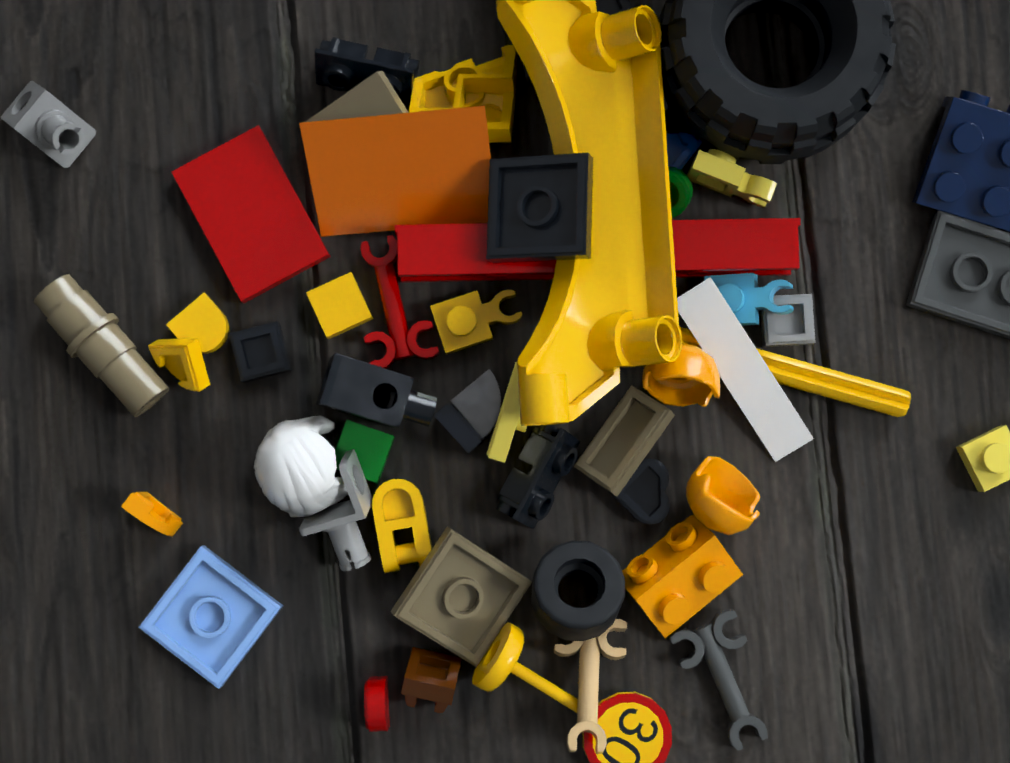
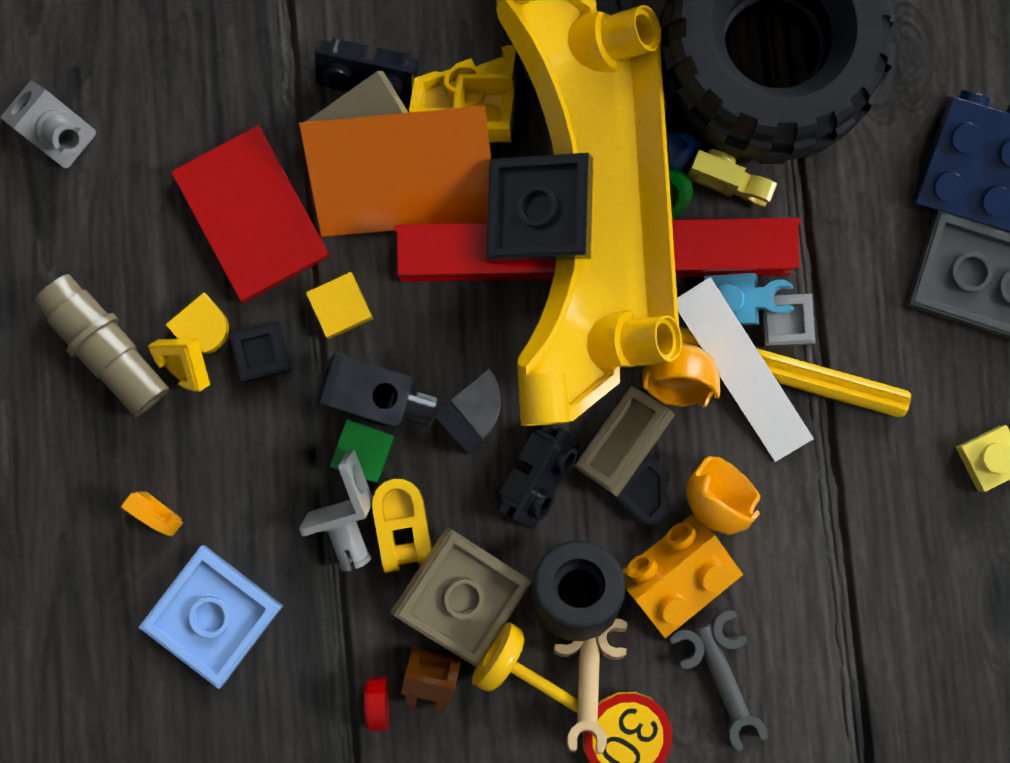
(299, 467): white hair -> none
(401, 341): red bar -> none
(466, 321): yellow plate -> none
(507, 422): light yellow plate -> none

